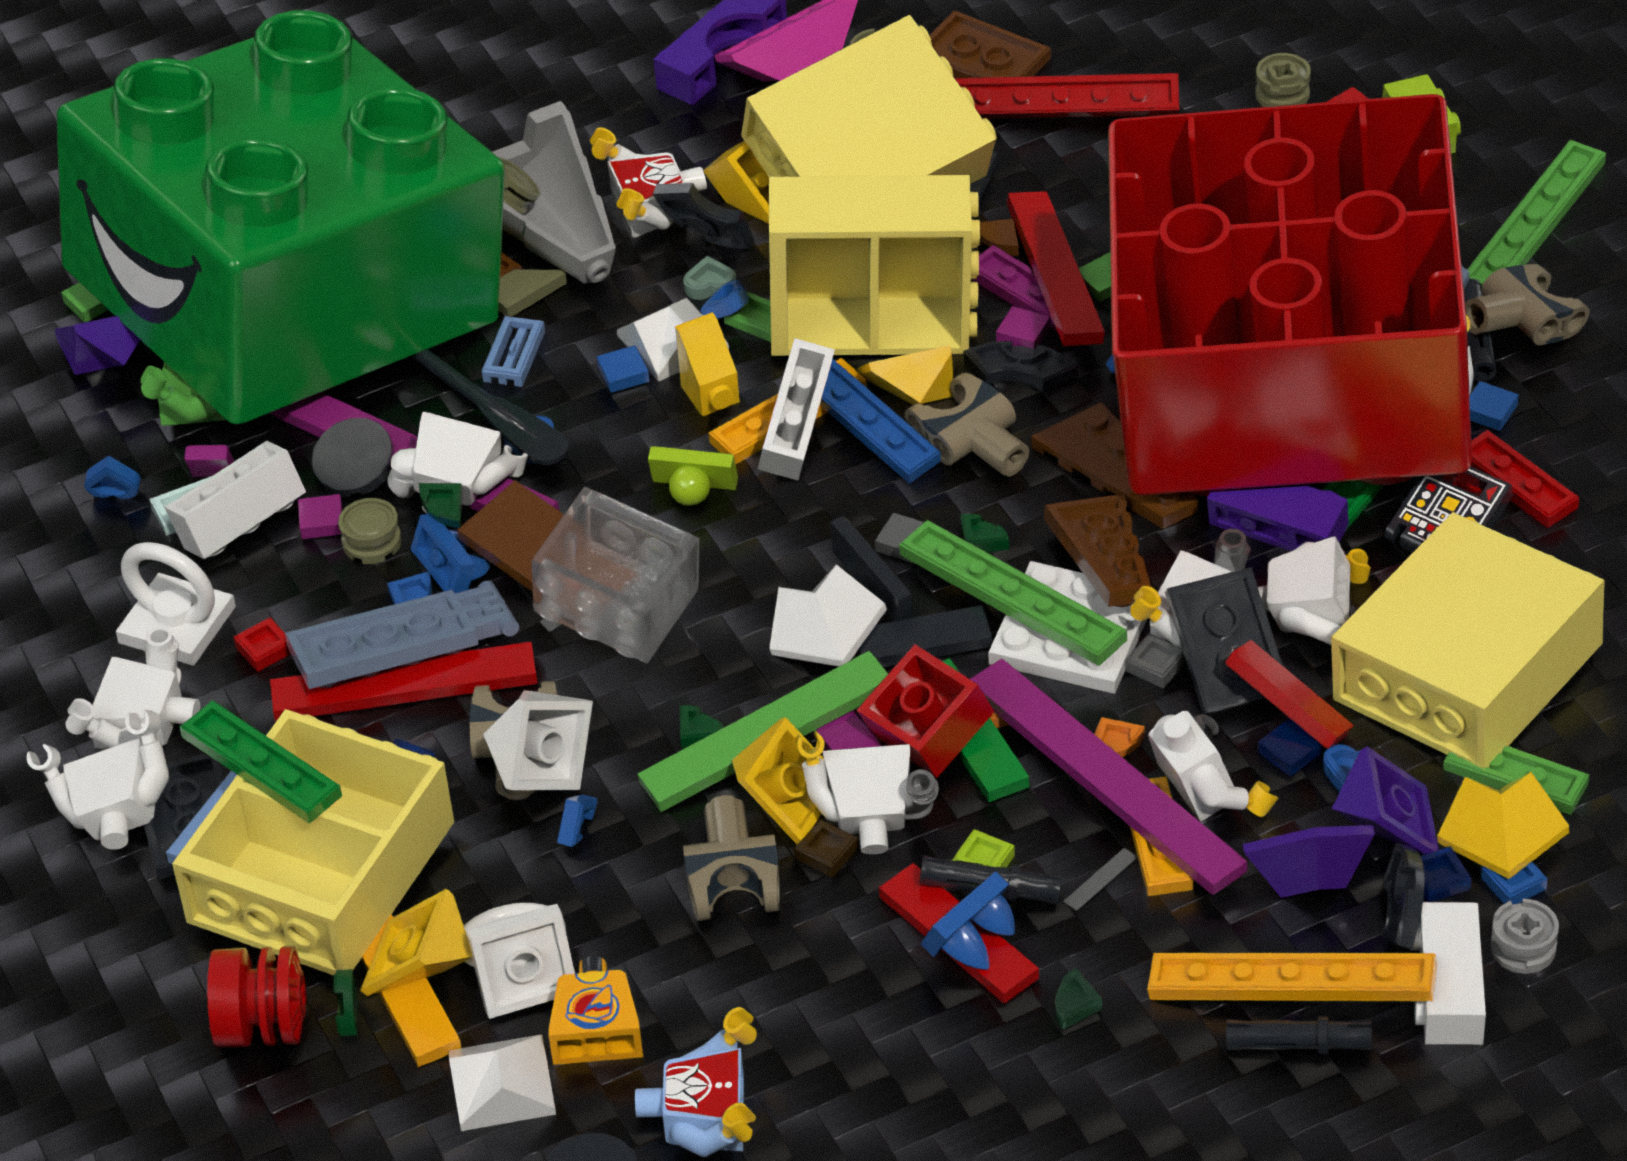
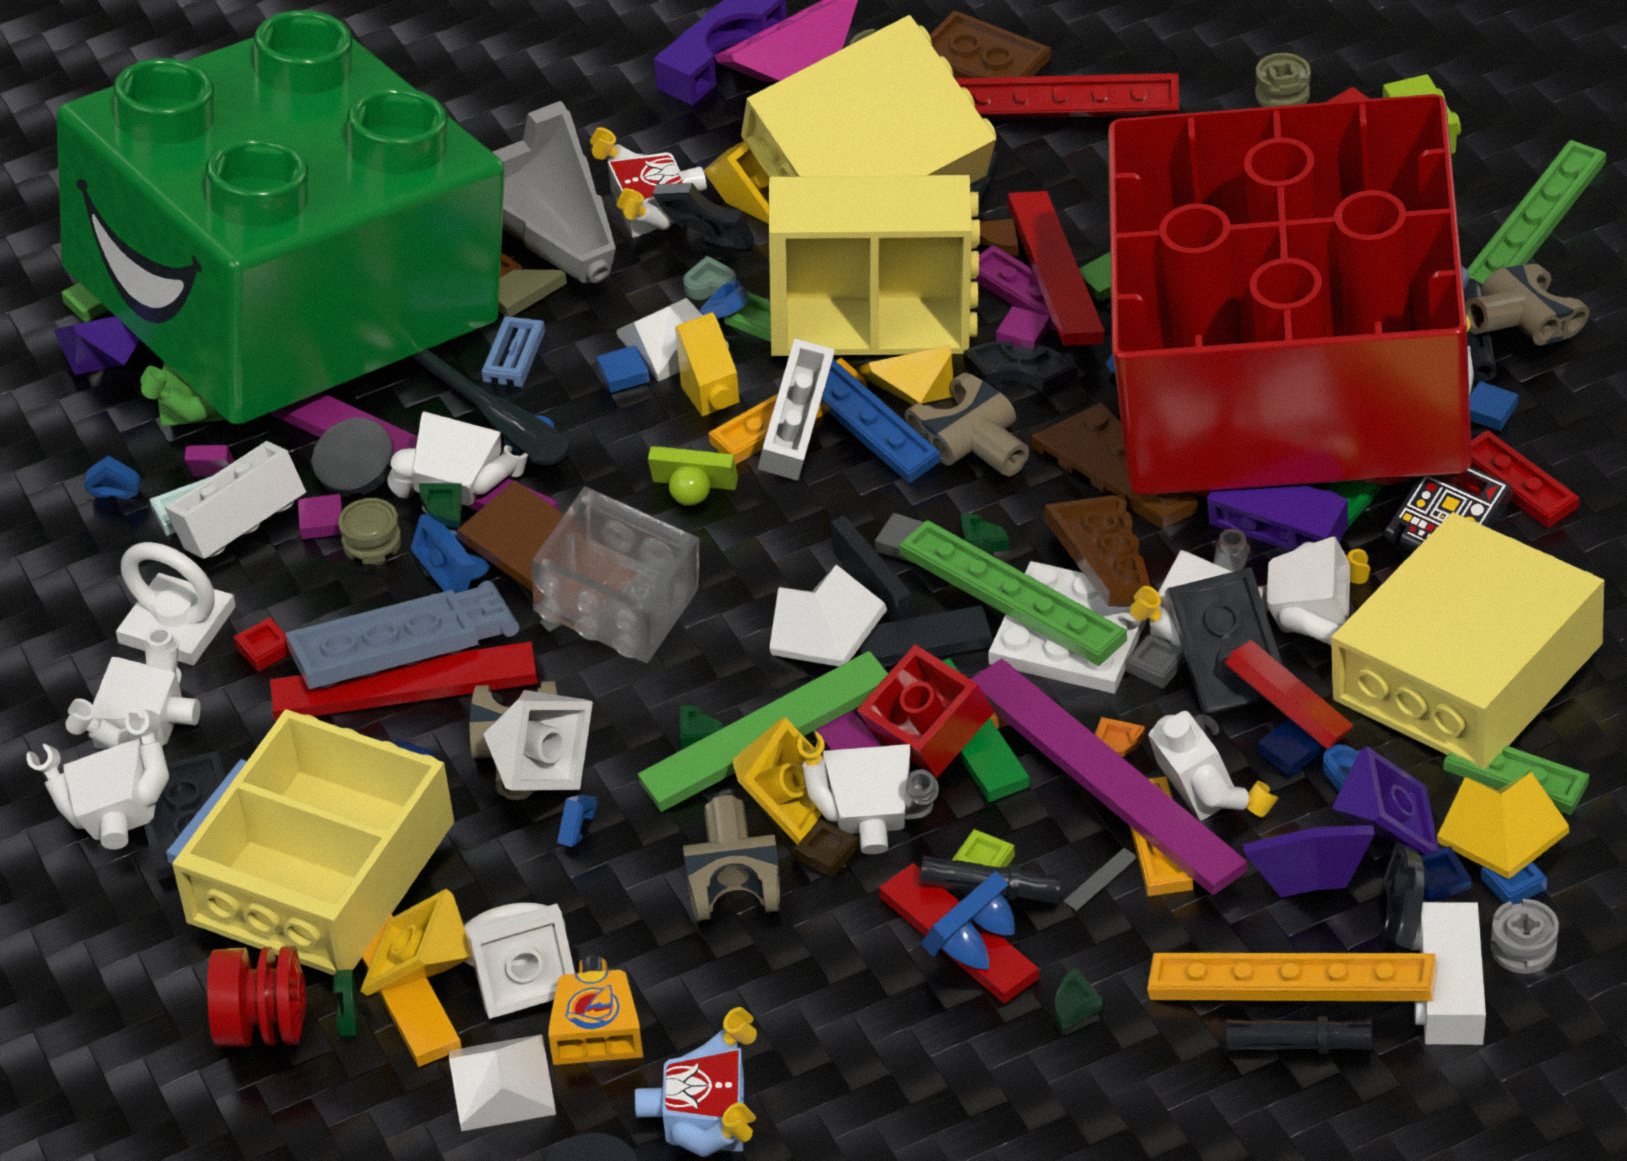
(261, 761): green tile -> none
(410, 588): blue tile -> none
(518, 187): olive wheel -> none

